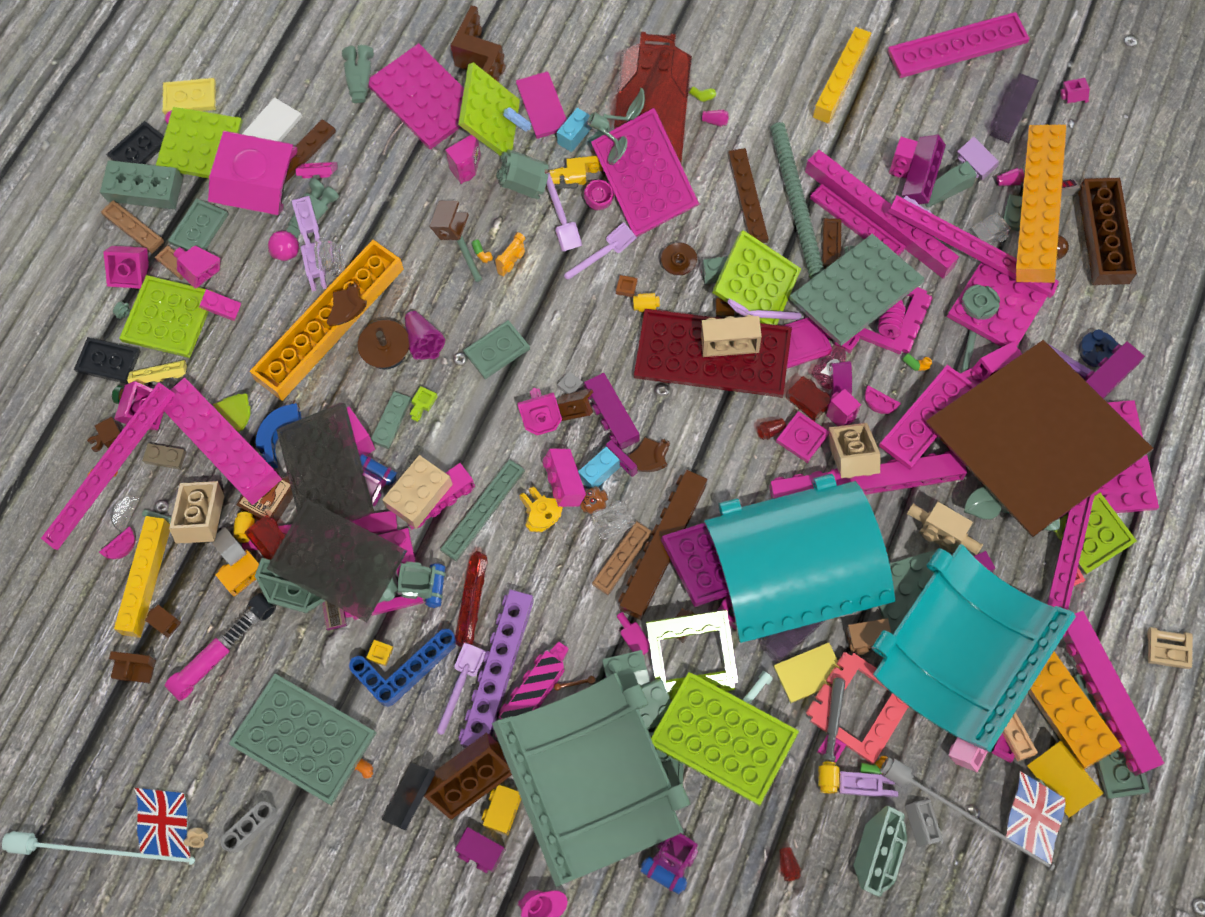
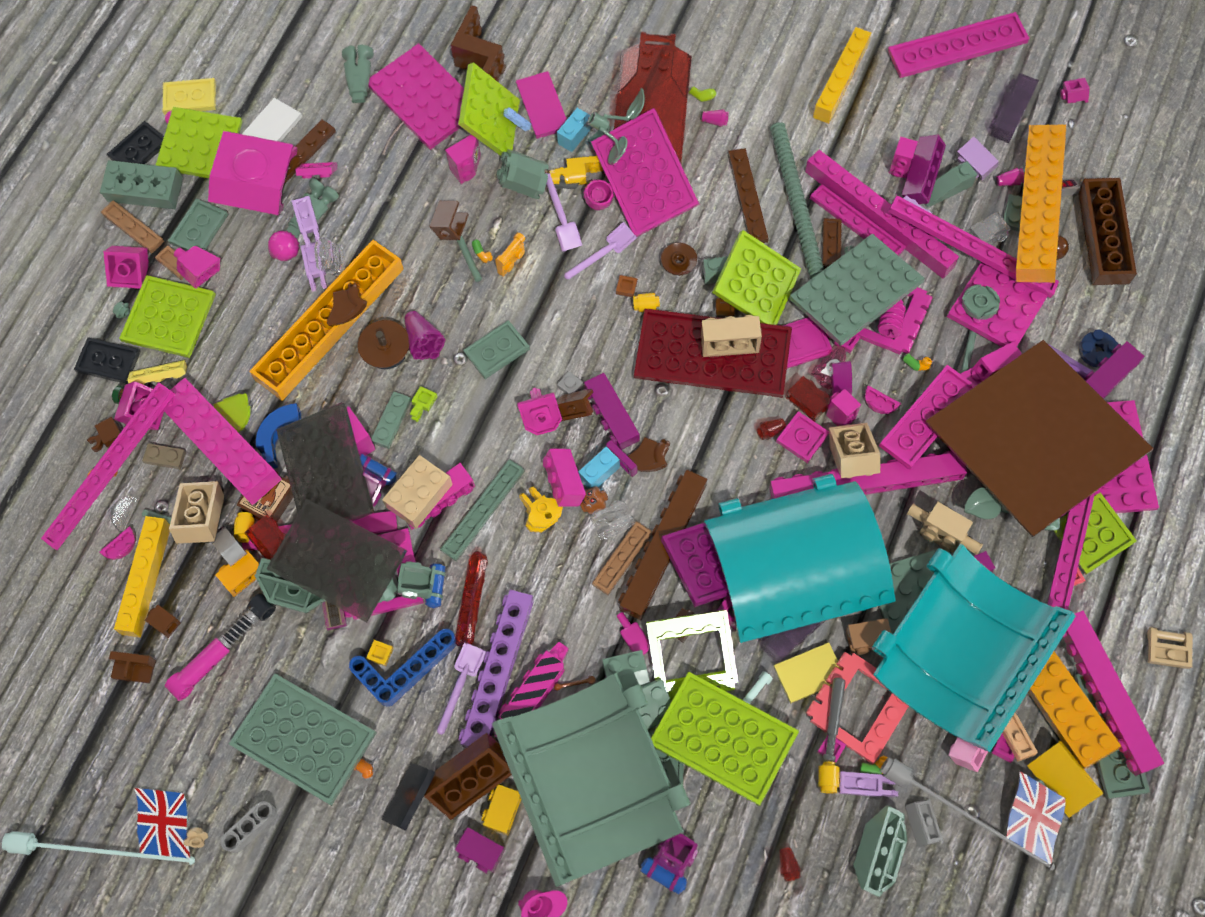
(220, 305): dark pink plate -> none
(763, 314): lavender piece -> none

